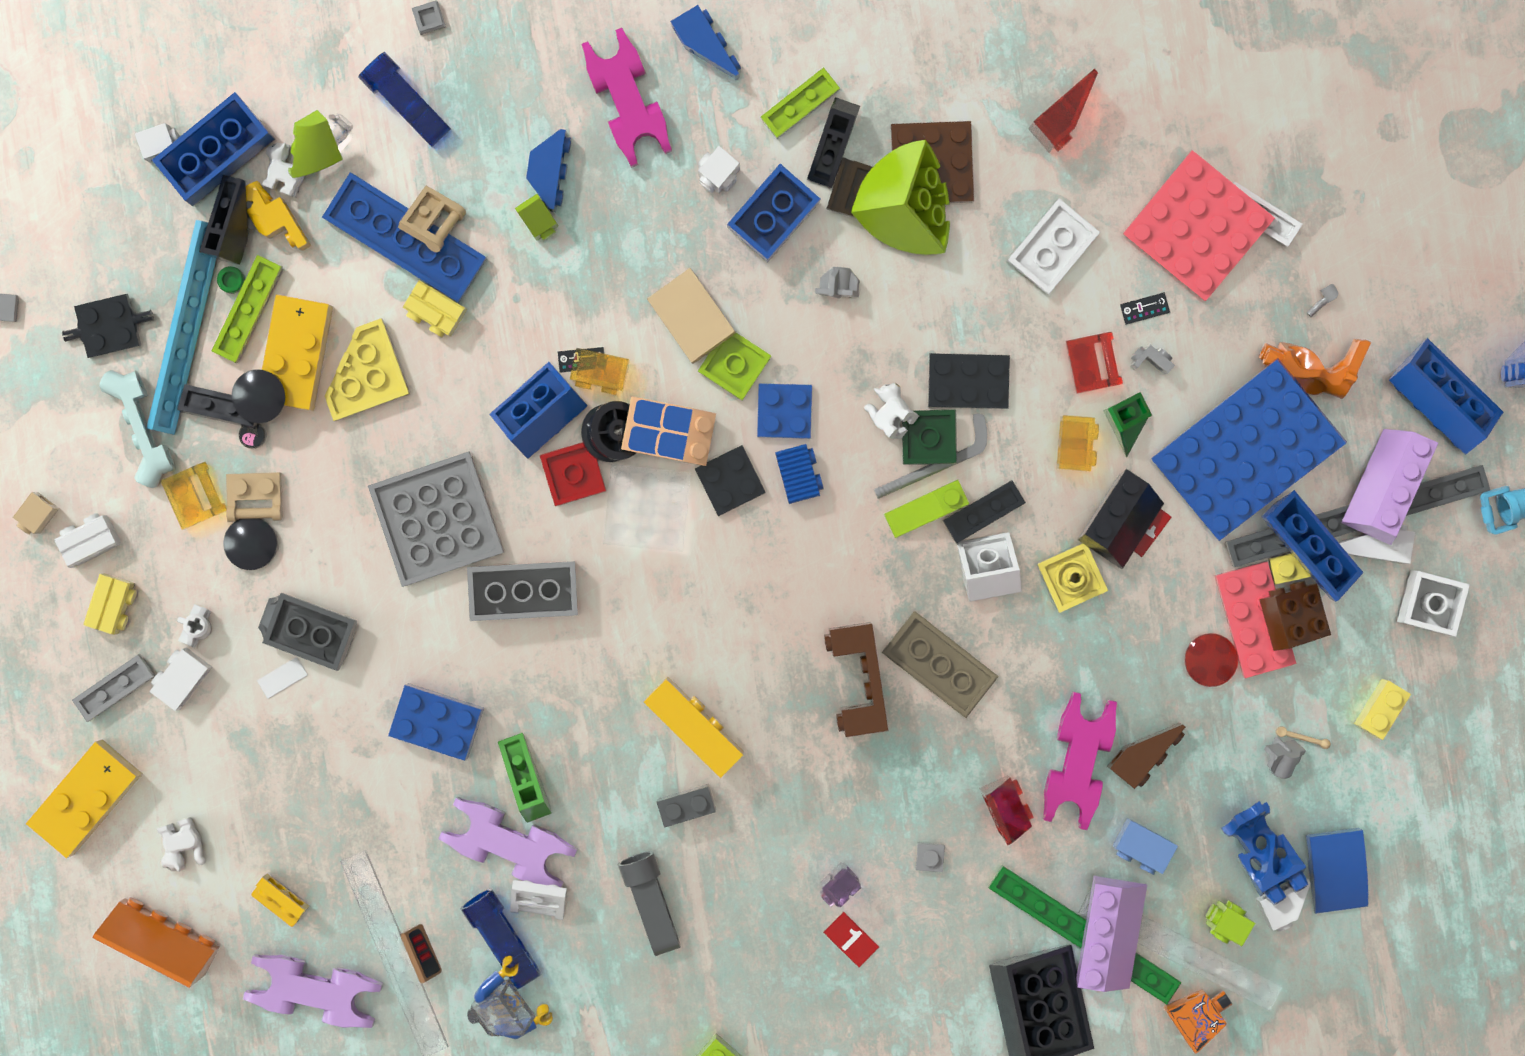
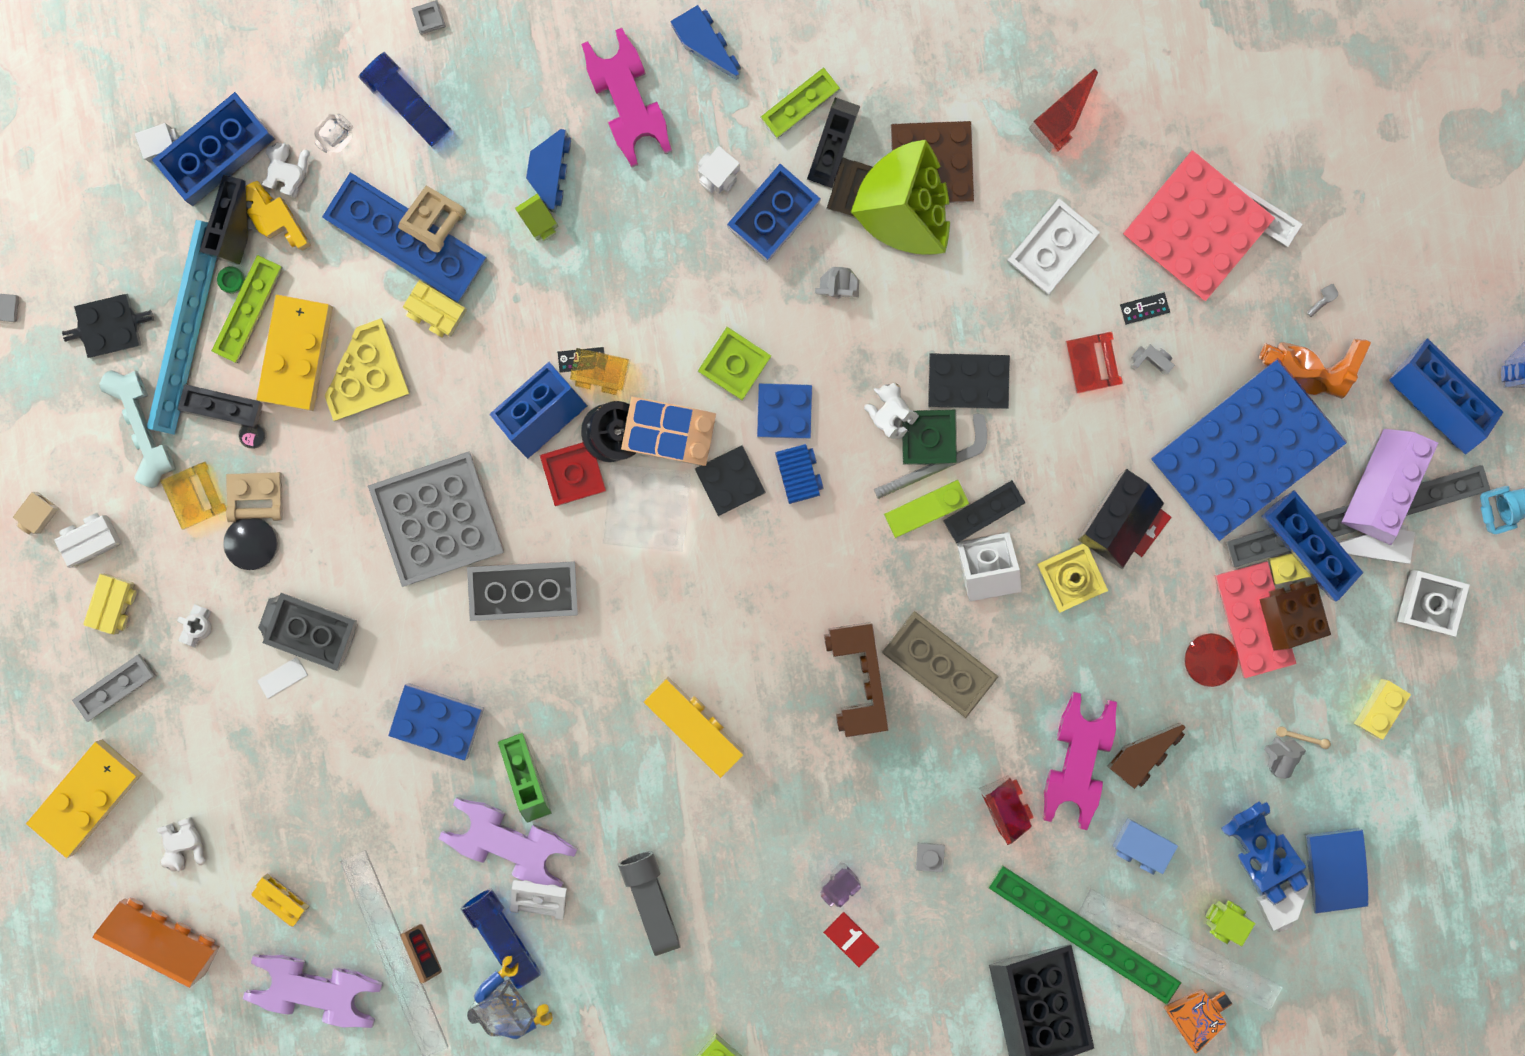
(180, 678): white brick -> none
(258, 396): black dish -> none
(313, 146): lime slope -> none
(686, 805): dark grey brick -> none
(691, 315): tan tile -> none
(1076, 443): clear yellow brick -> none
(1111, 934): lavender slope -> none
(1128, 420): green slope -> none

